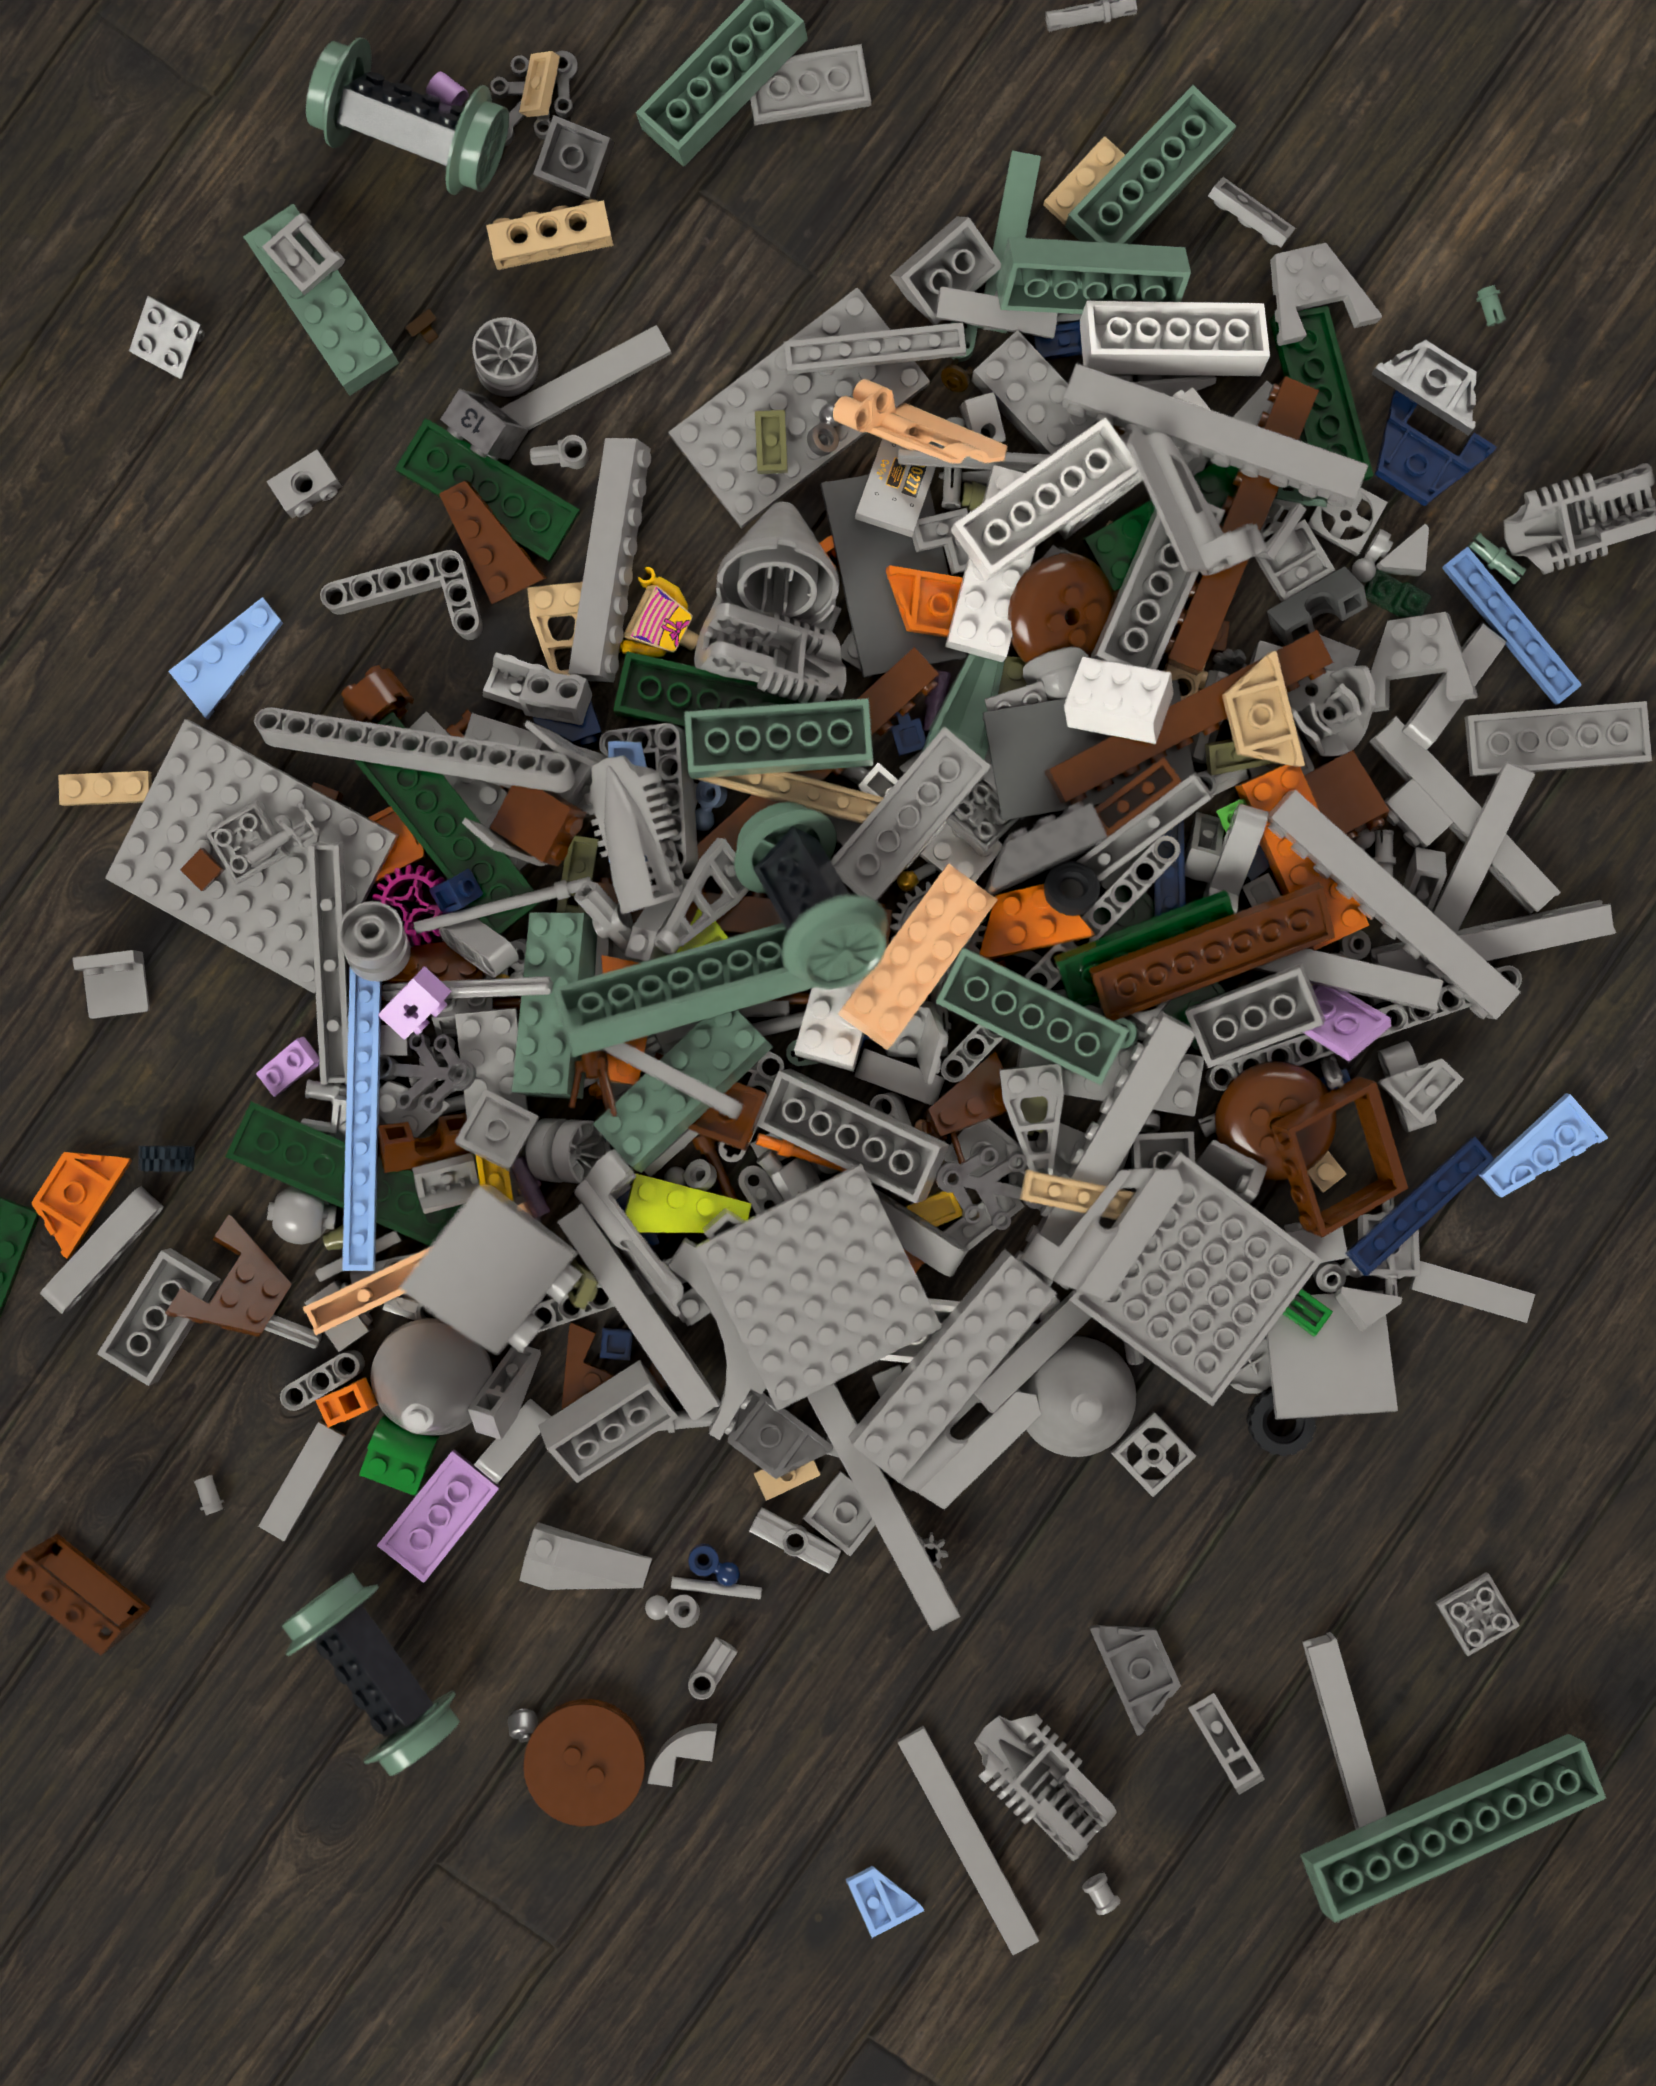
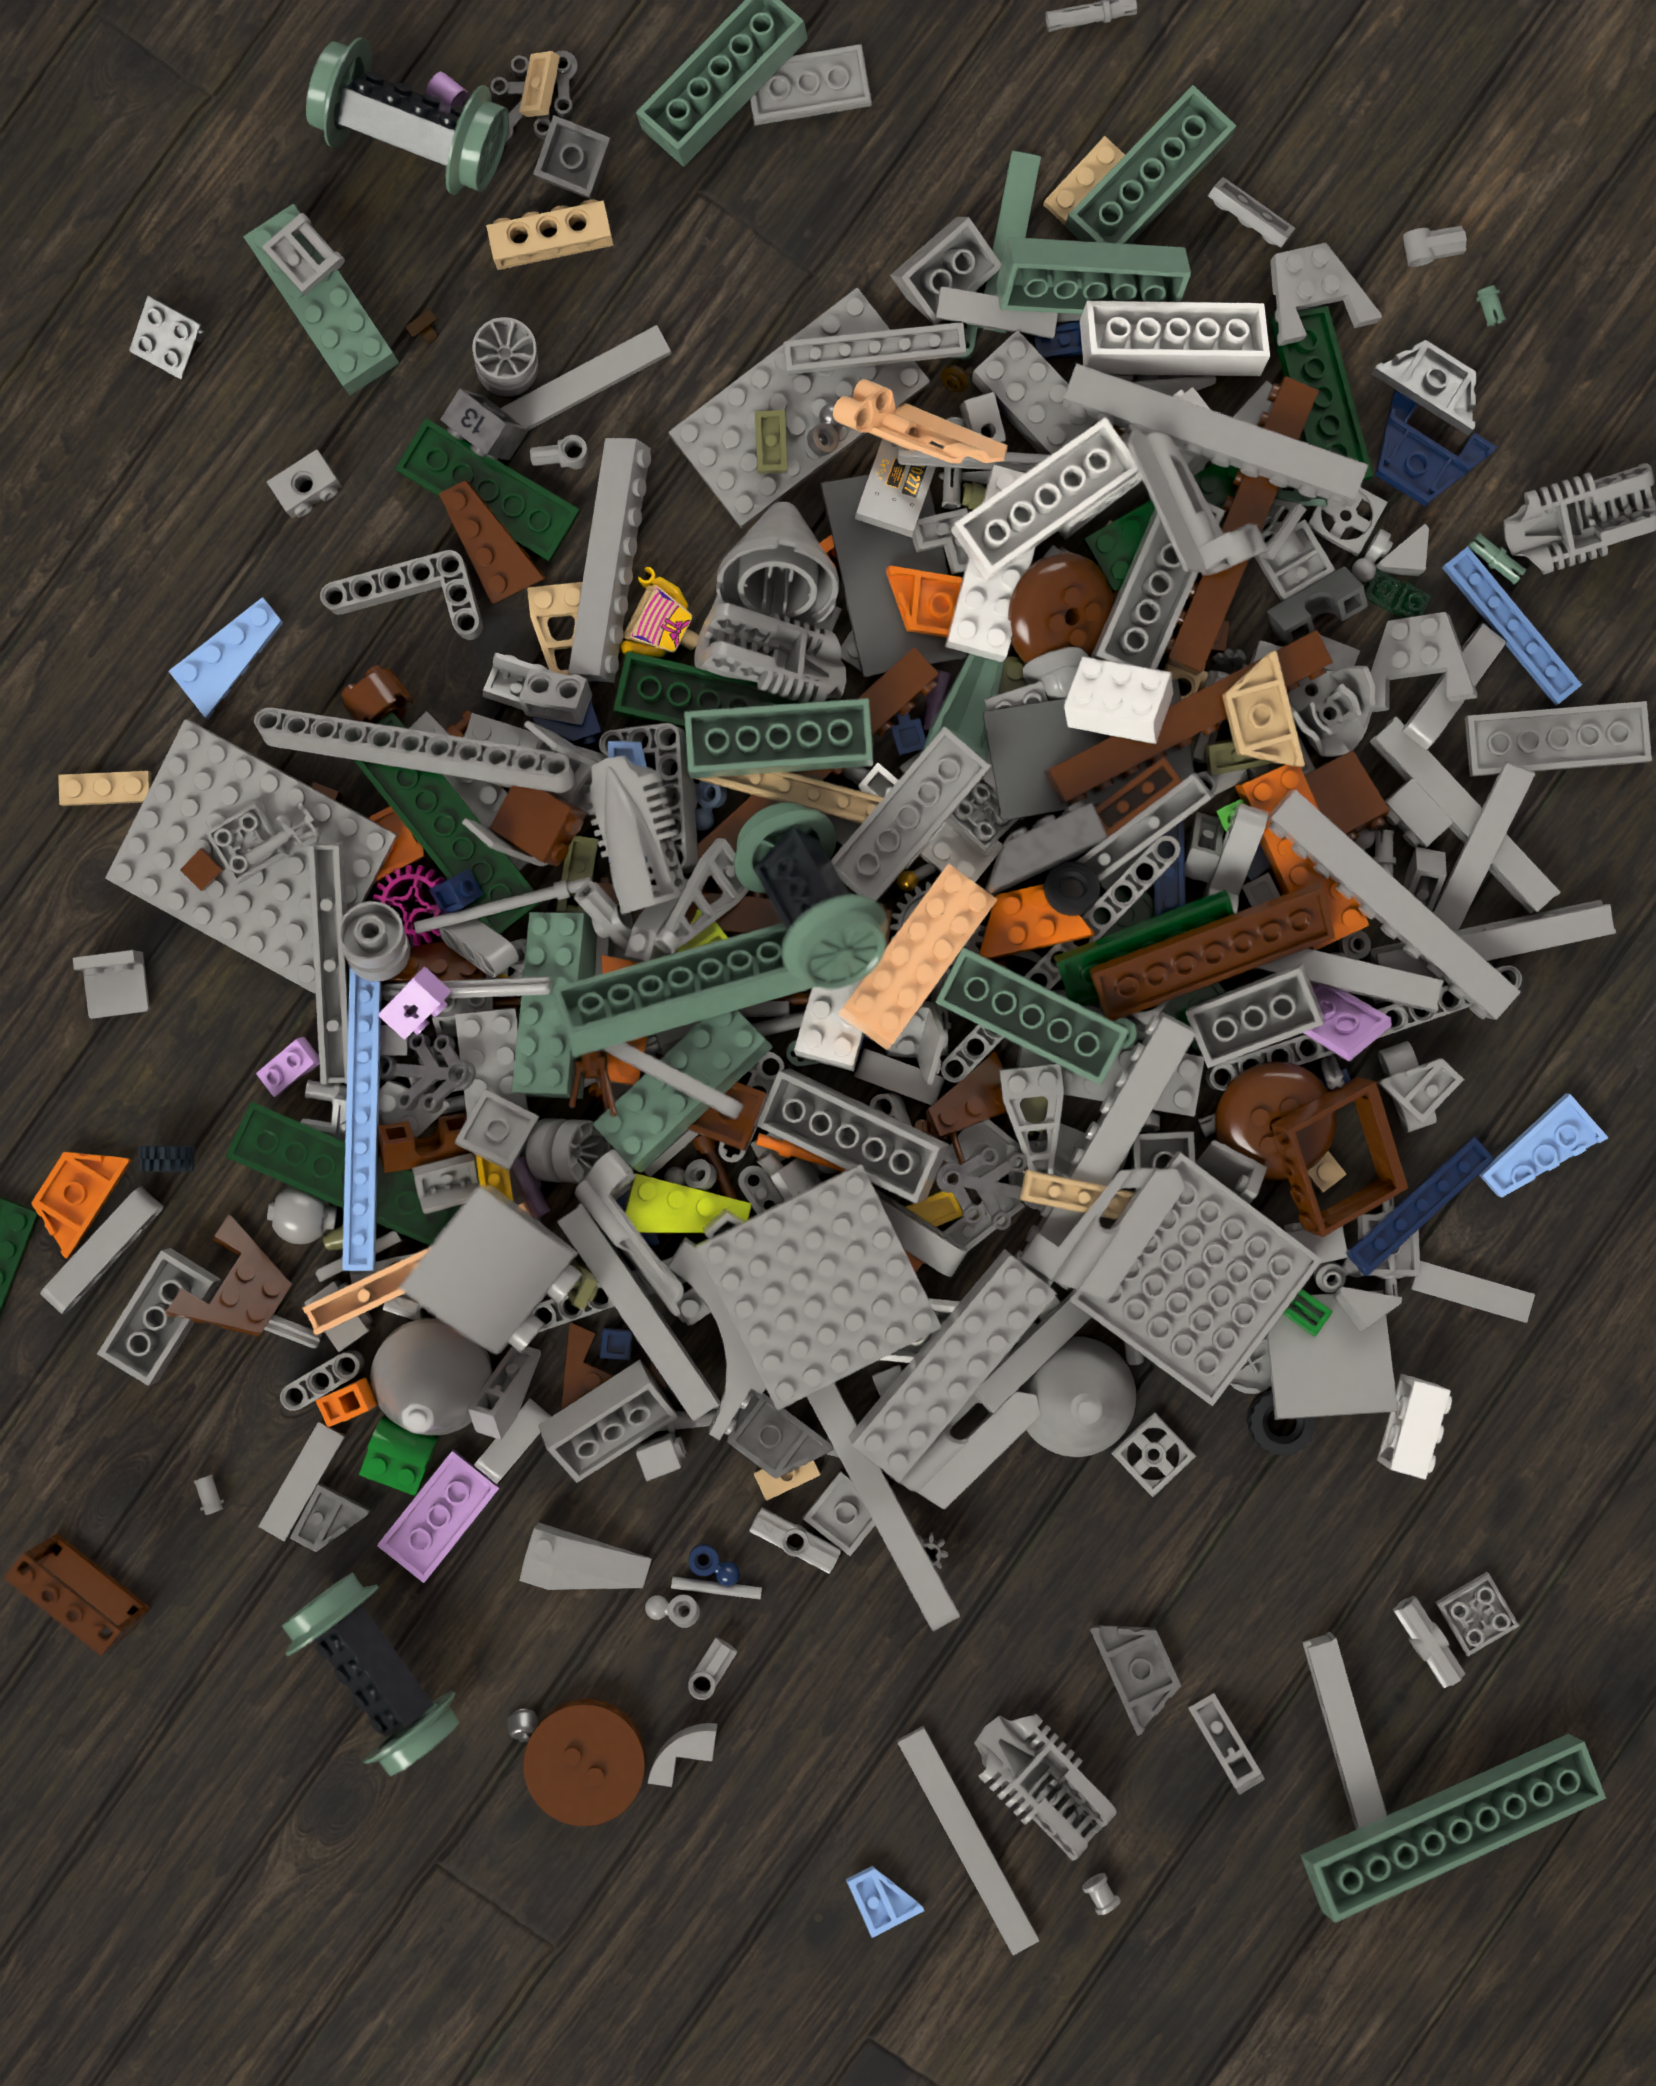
(326, 1518): none -> flat silver wing
(661, 1455): none -> light grey brick
(1414, 1427): none -> white brick
(1425, 245): none -> light grey piece
(1429, 1641): none -> light grey piece

